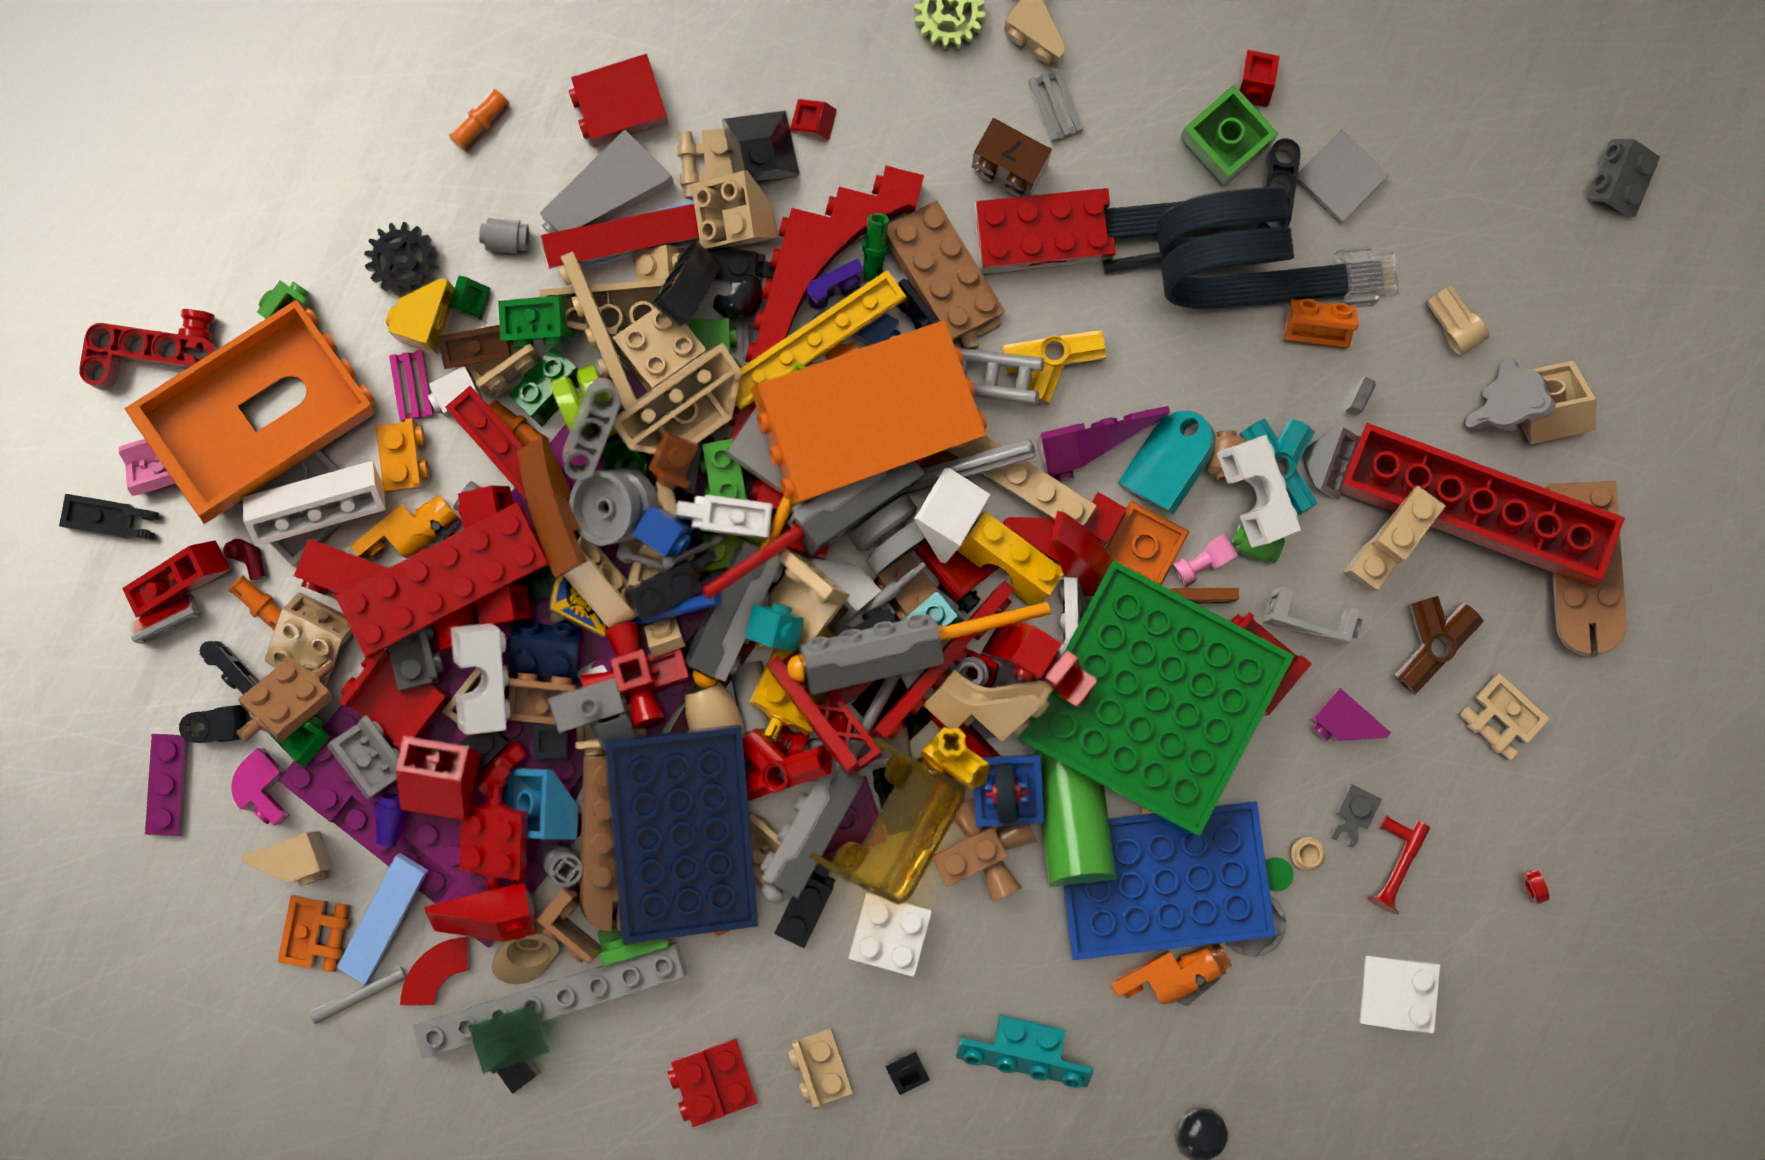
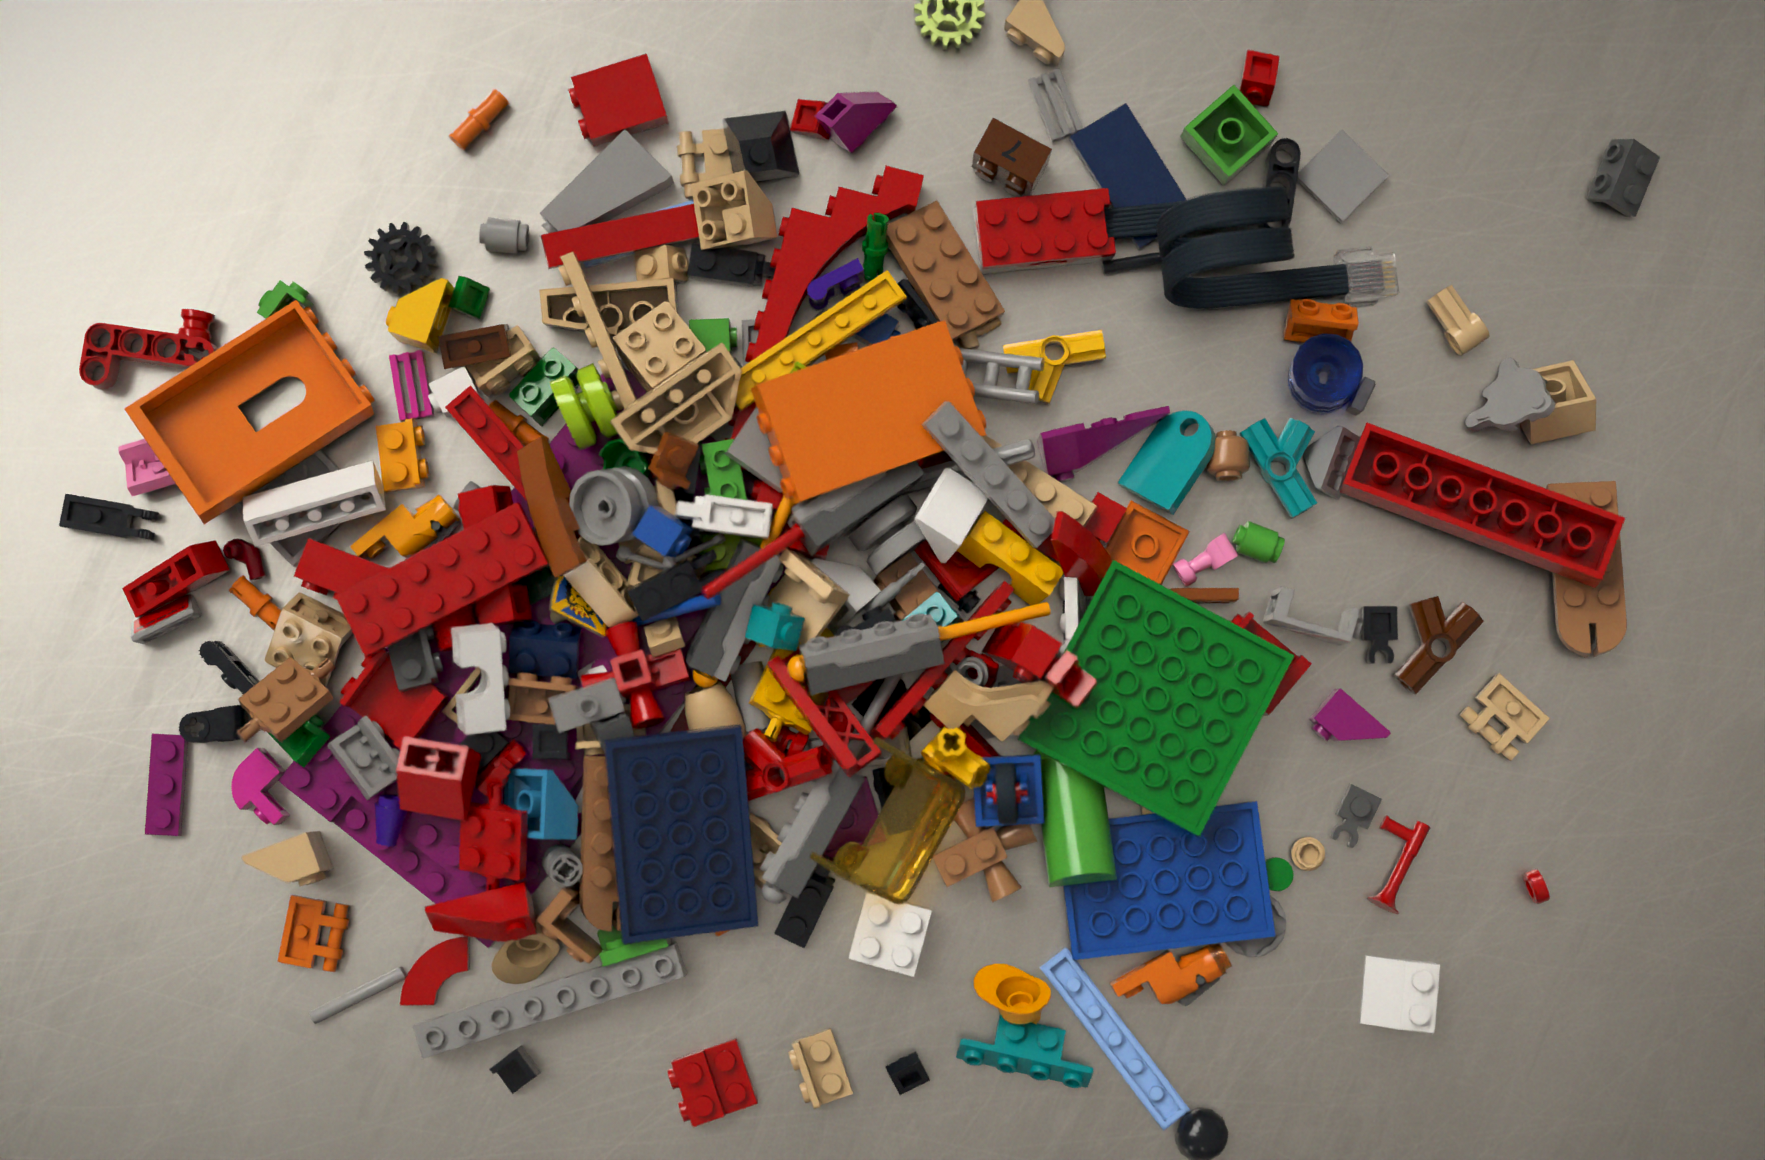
(382, 918): light blue tile -> none
(508, 1038): clear green plate -> none
(533, 320): green bracket -> none
(593, 444): light grey beam -> none
(687, 284): black beam -> none
(741, 301): black hair -> none
(854, 116): none -> magenta slope
(990, 473): none -> light grey plate
(1013, 992): none -> light orange piece
(1114, 1038): none -> light blue tile
(1126, 163): none -> dark blue tile
(1273, 512): white arch -> none
(1343, 369): none -> clear blue wheel
(1379, 625): none -> black plate
(1394, 540): tan arch -> none

